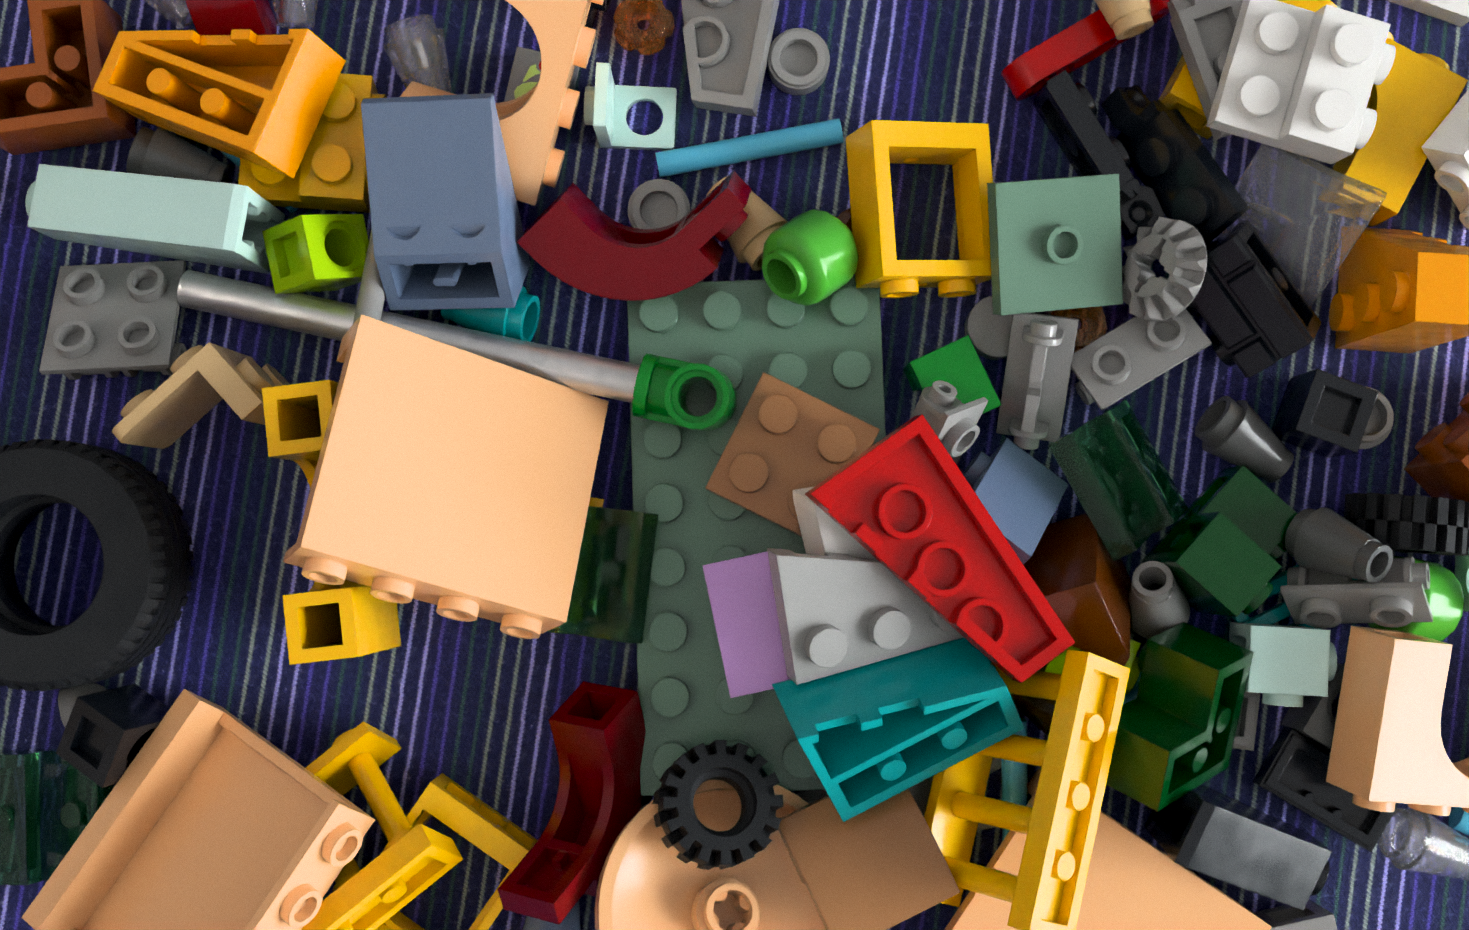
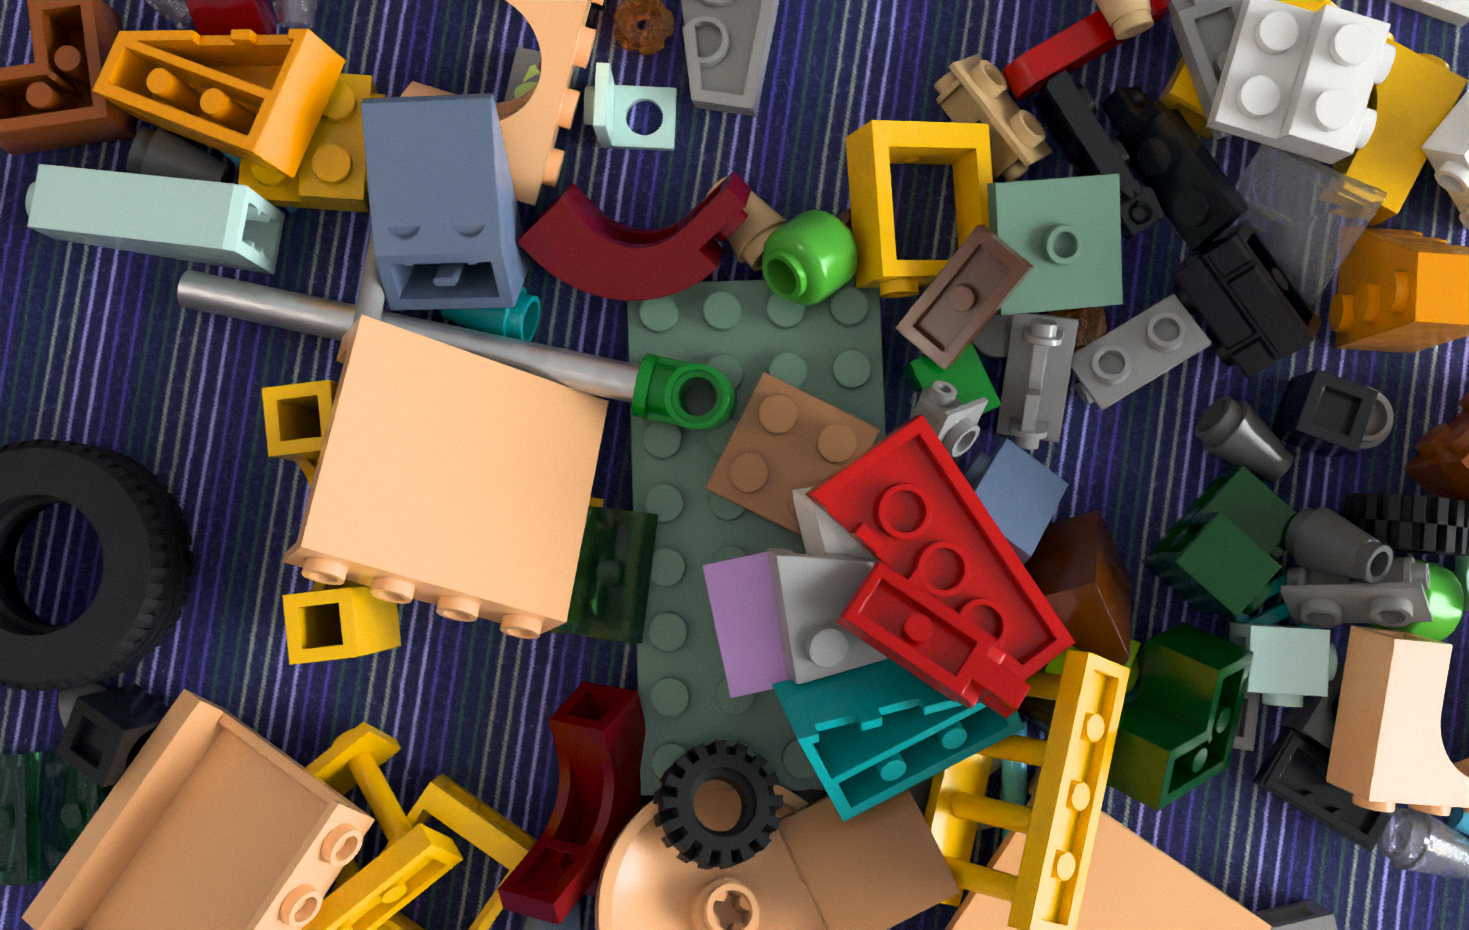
(114, 320): light grey hinge -> none
(198, 384): tan bracket -> none
(316, 252): lime brick -> none
(418, 52): clear cone -> none
(657, 204): light grey tile -> none
(749, 147): medium azure piece -> none
(798, 61): light grey tile -> none
(931, 641): none -> red hinge
(964, 296): none -> reddish brown plate
(978, 93): none -> tan hinge
(1119, 479): clear green slope -> none
(1156, 600): light grey cone -> none
(1184, 257): light grey gear -> none
(1241, 846): black slope -> none

